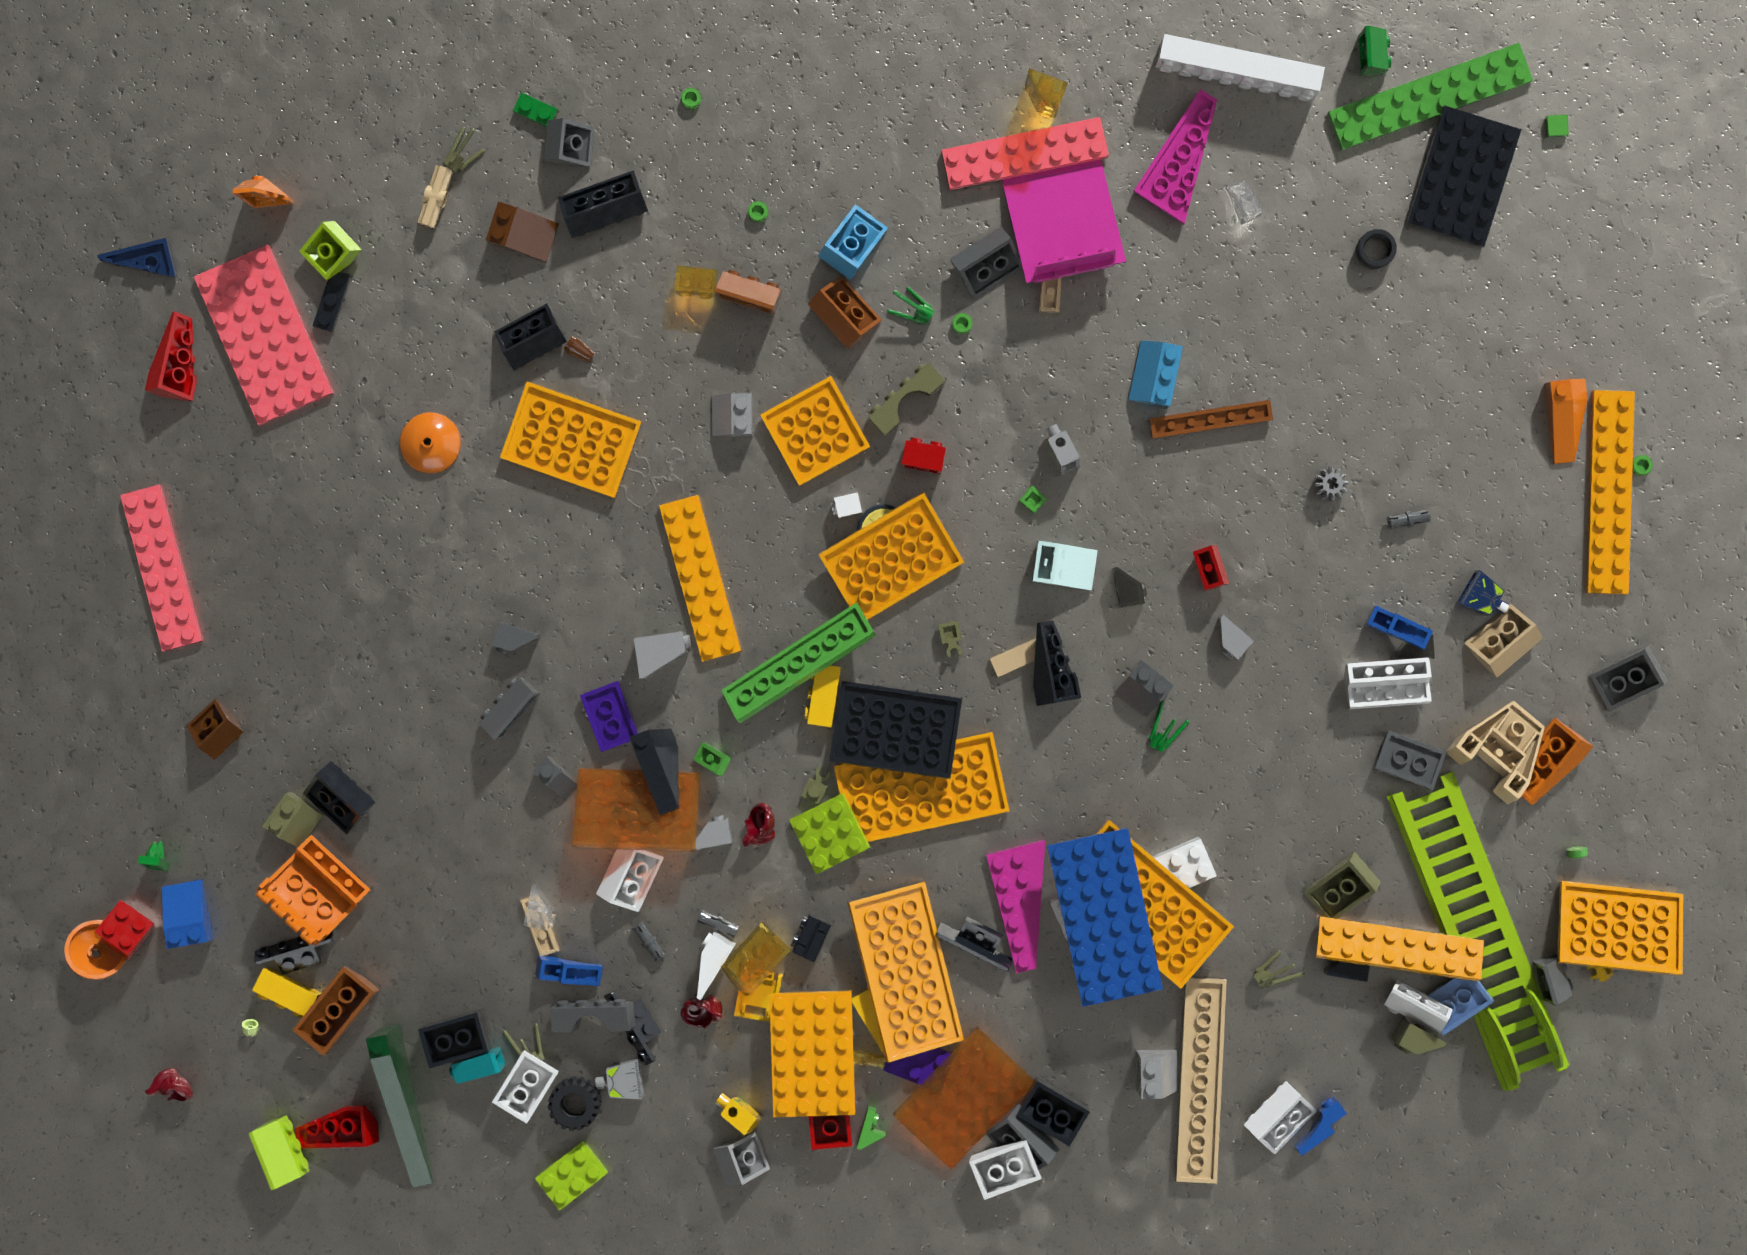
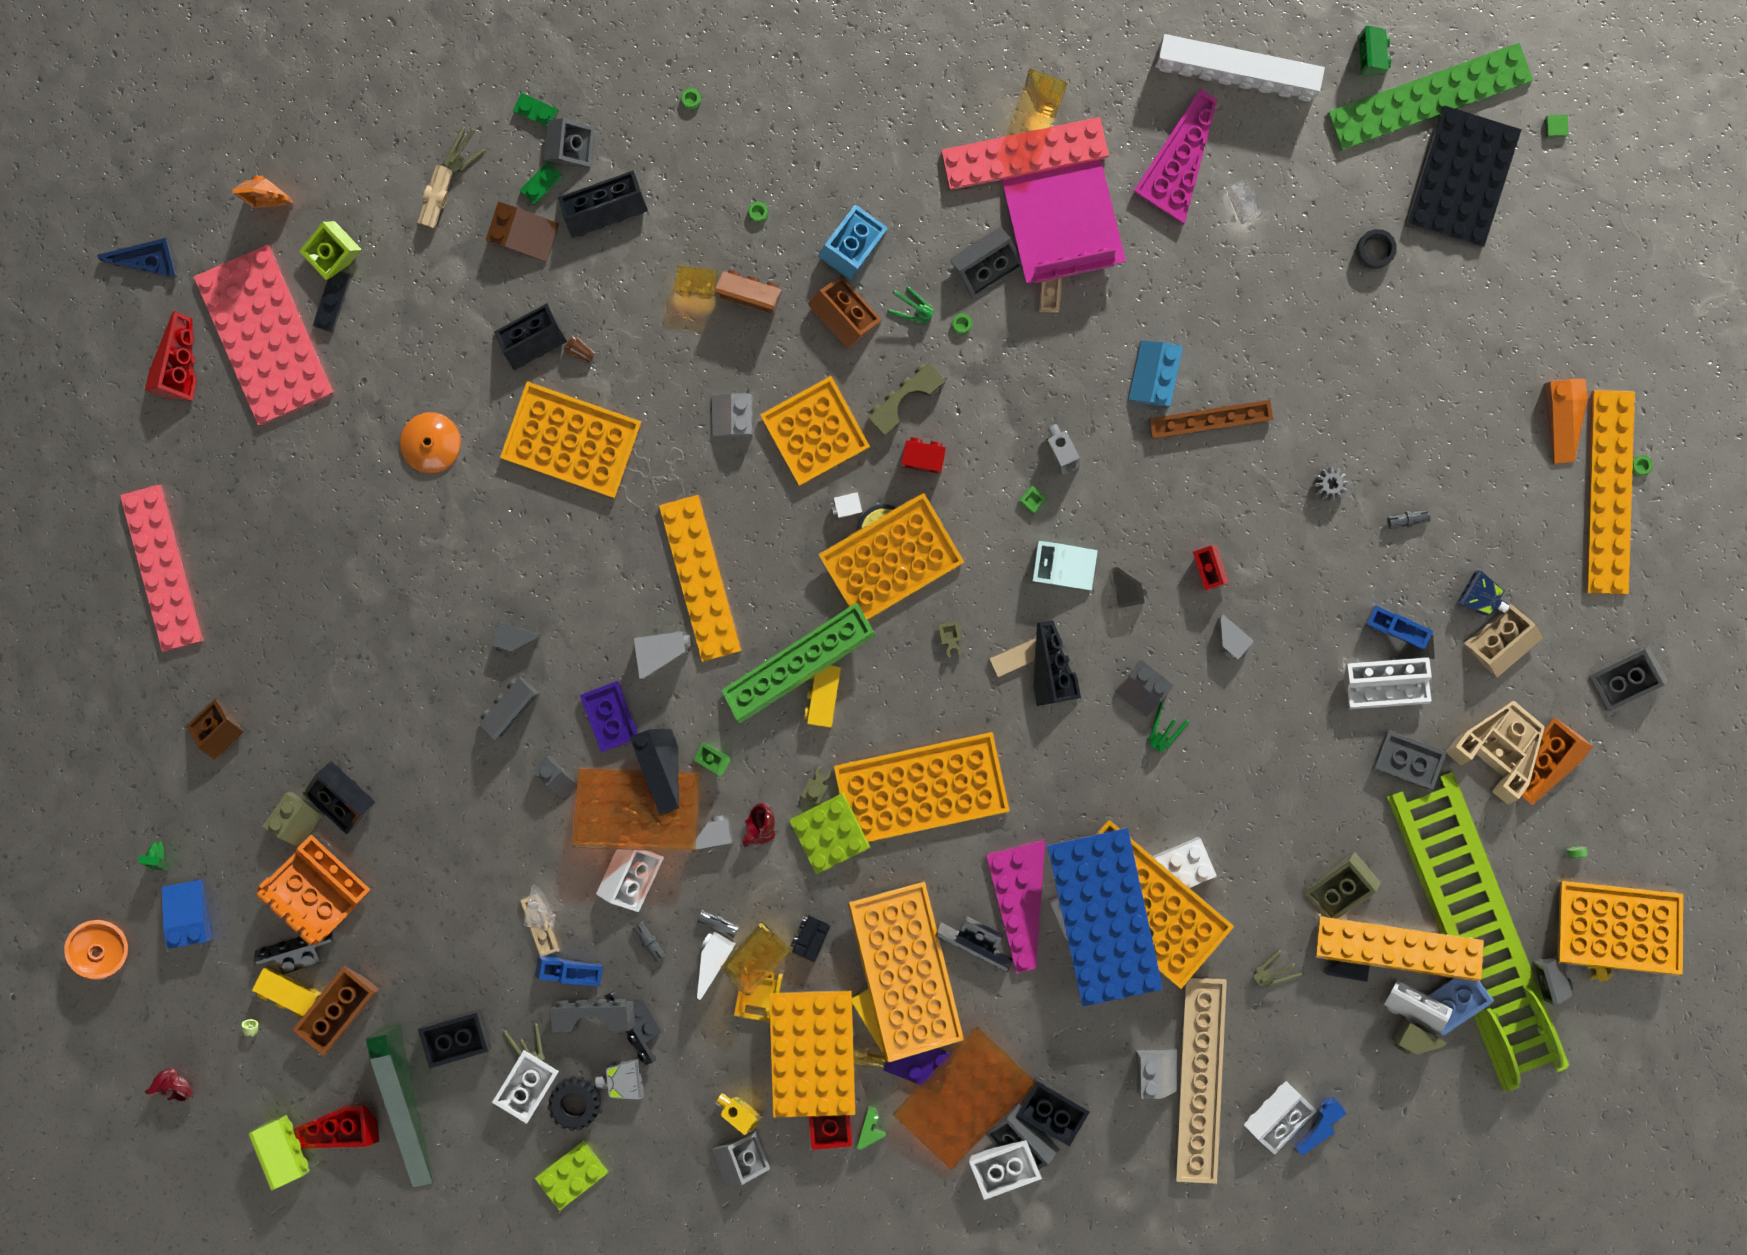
(124, 930): red brick -> none
(477, 1066): teal slope -> none
(541, 183): none -> green plate
(702, 1012): dark red hair -> none
(895, 730): black plate -> none

